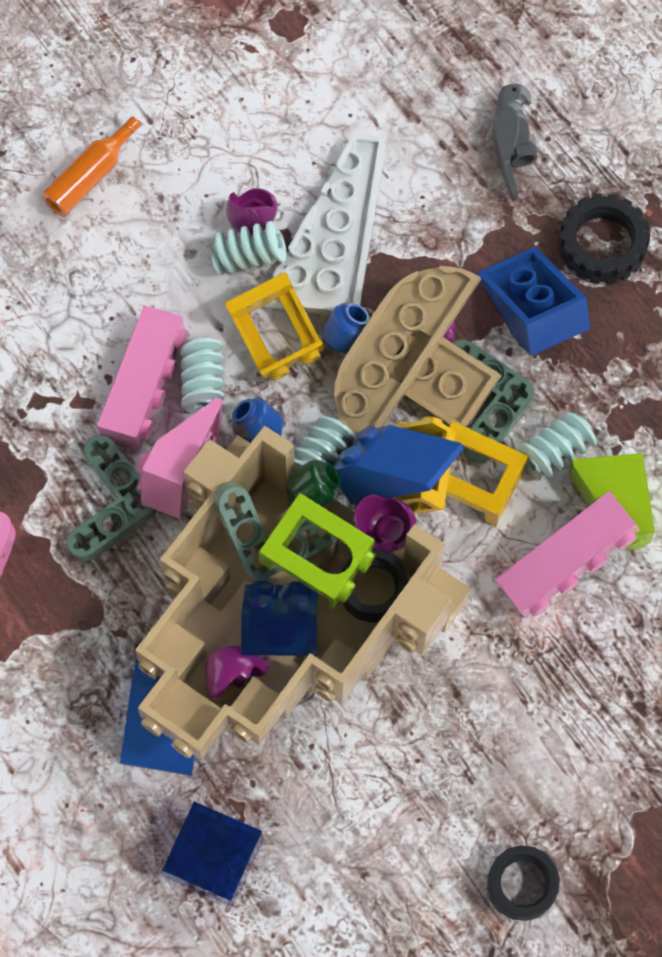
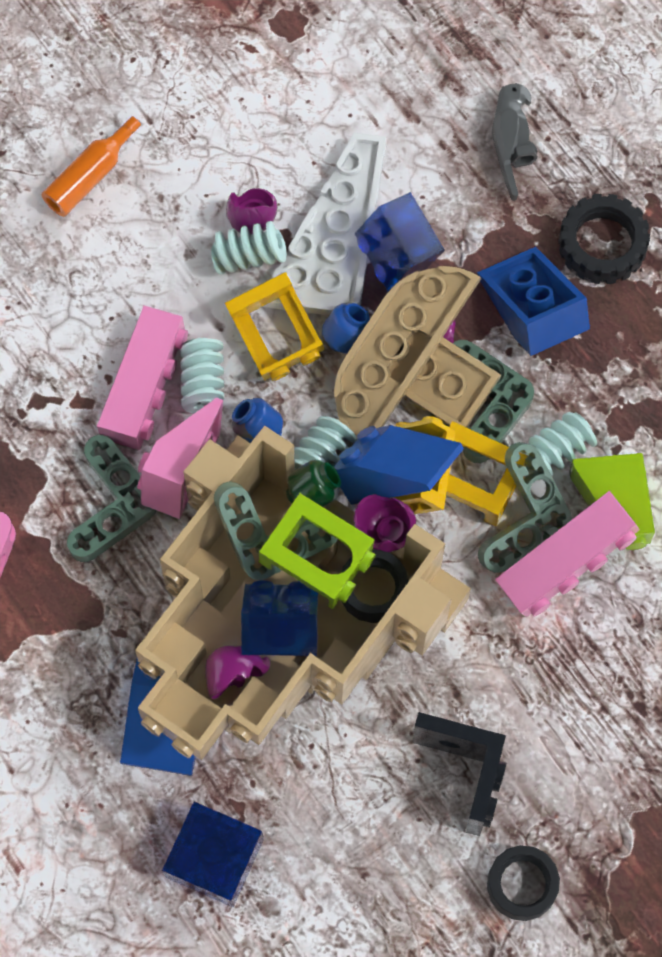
(398, 240): none -> clear blue brick
(472, 744): none -> black bracket
(540, 510): none -> sand green beam

